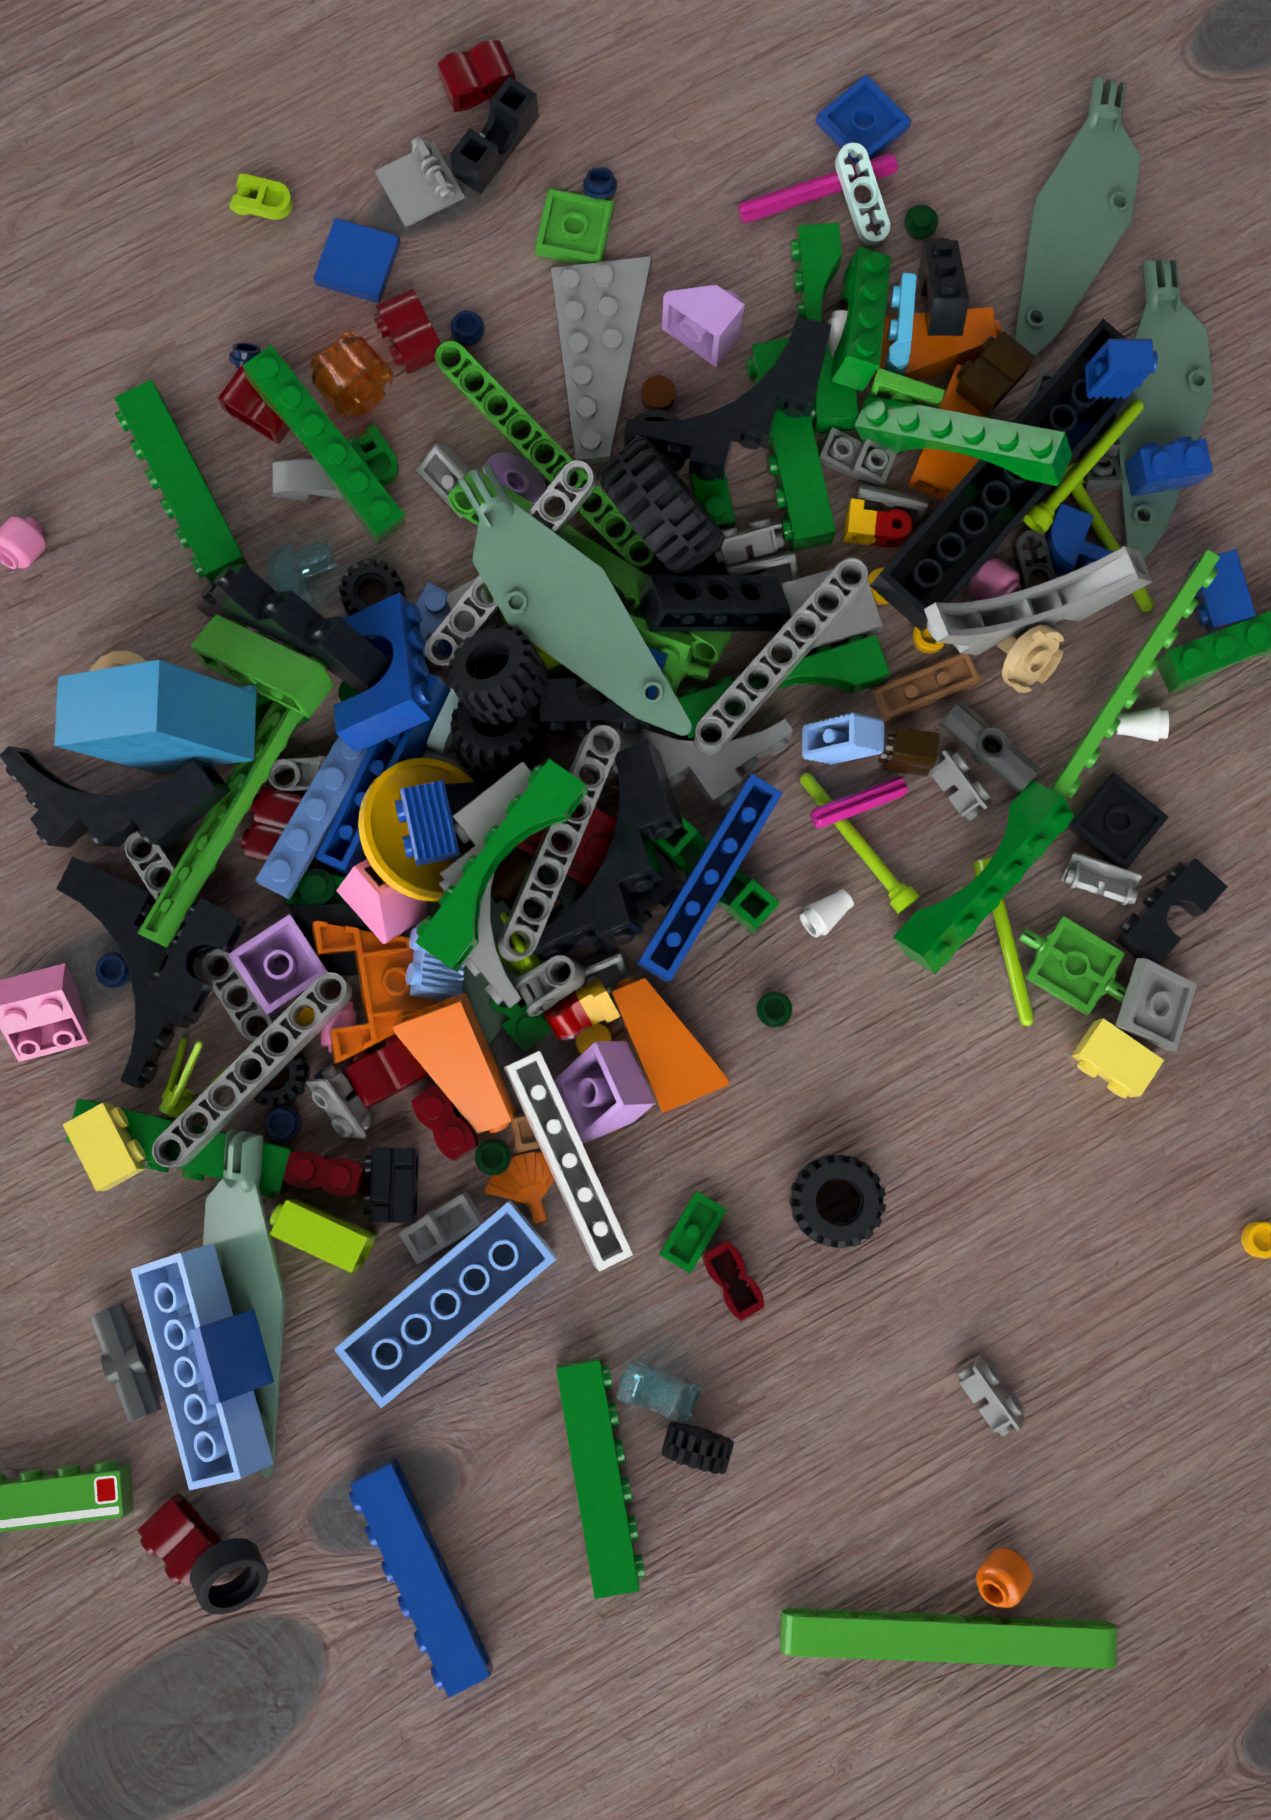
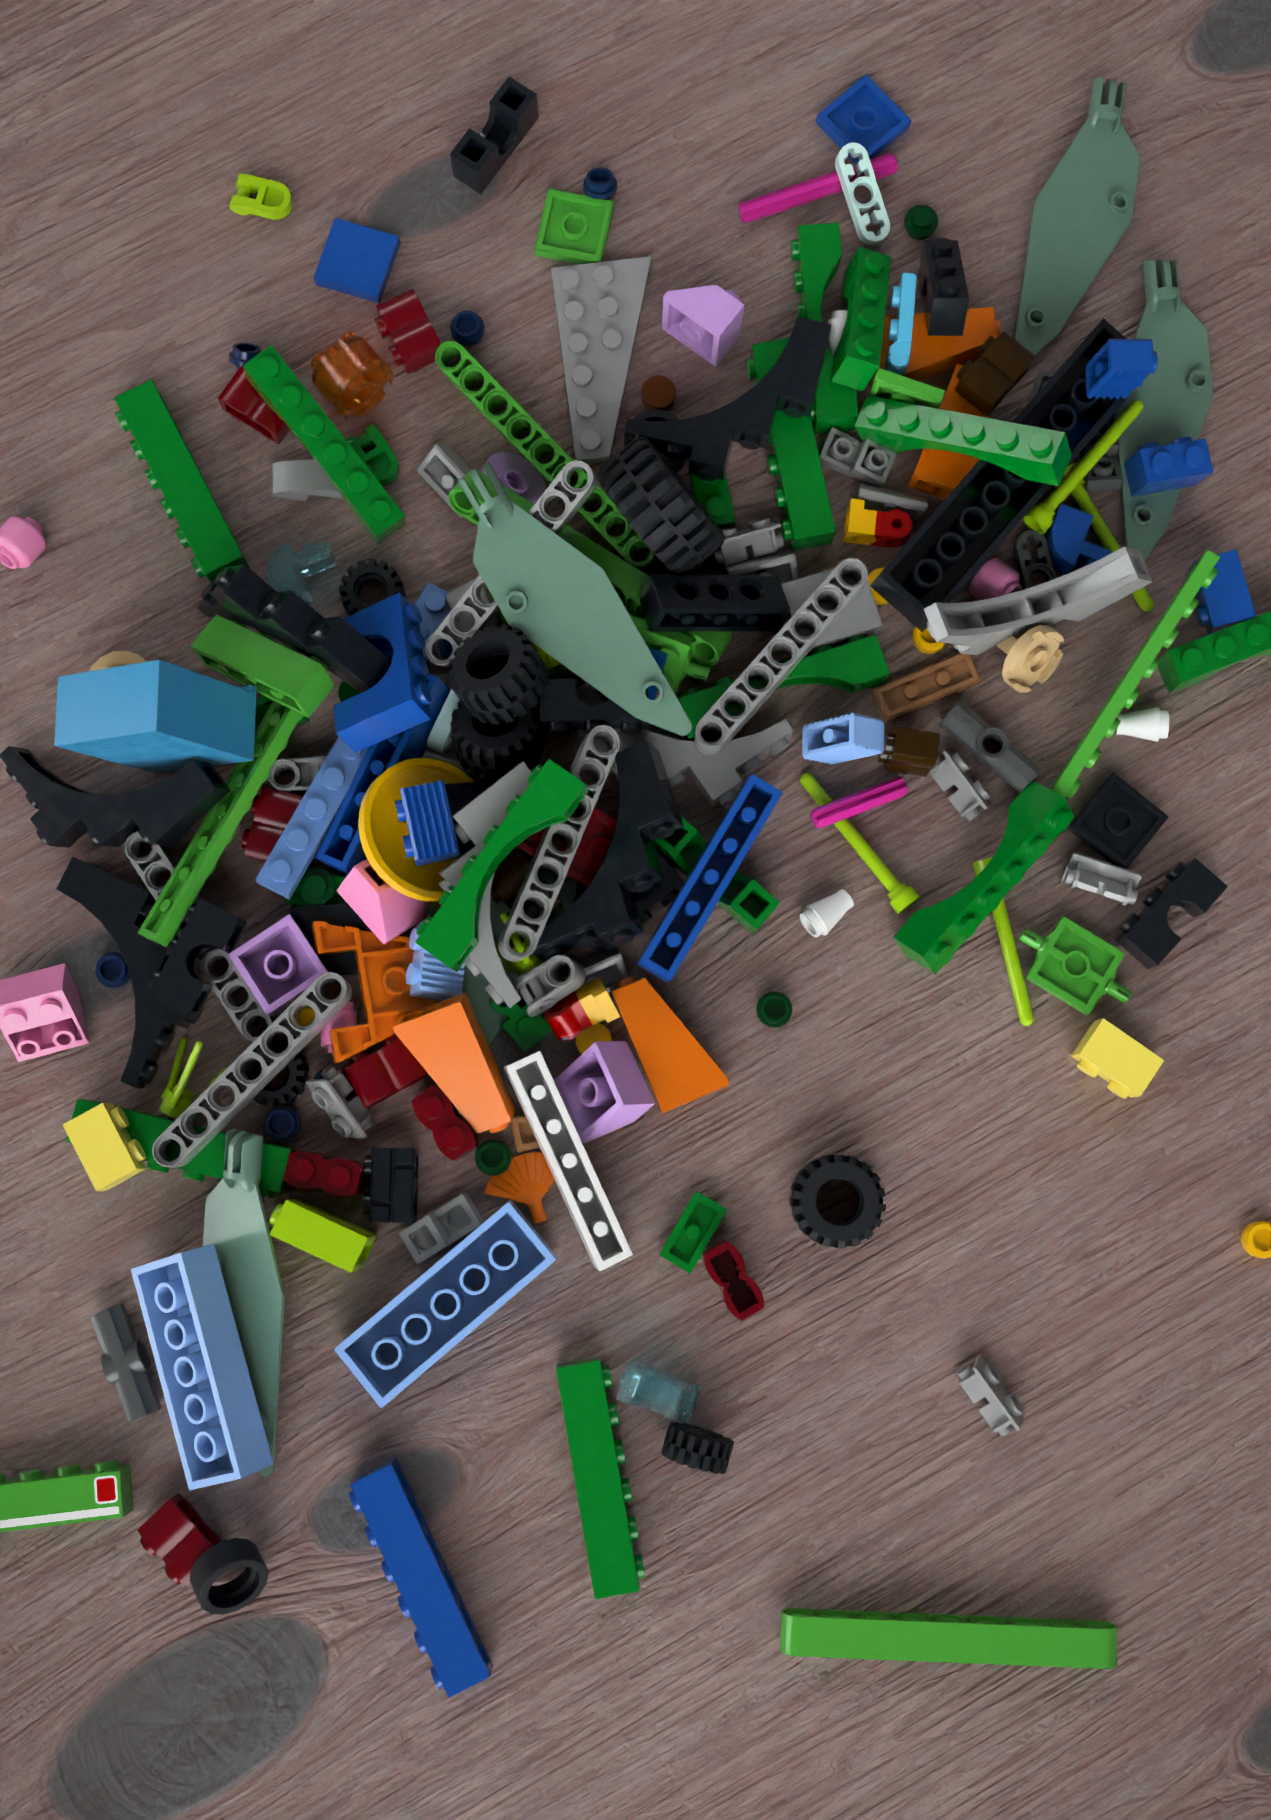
(231, 1356): blue tile -> none
(419, 182): light grey hinge -> none
(474, 75): dark red brick -> none
(1004, 1578): orange head -> none
(1156, 1004): light grey plate -> none

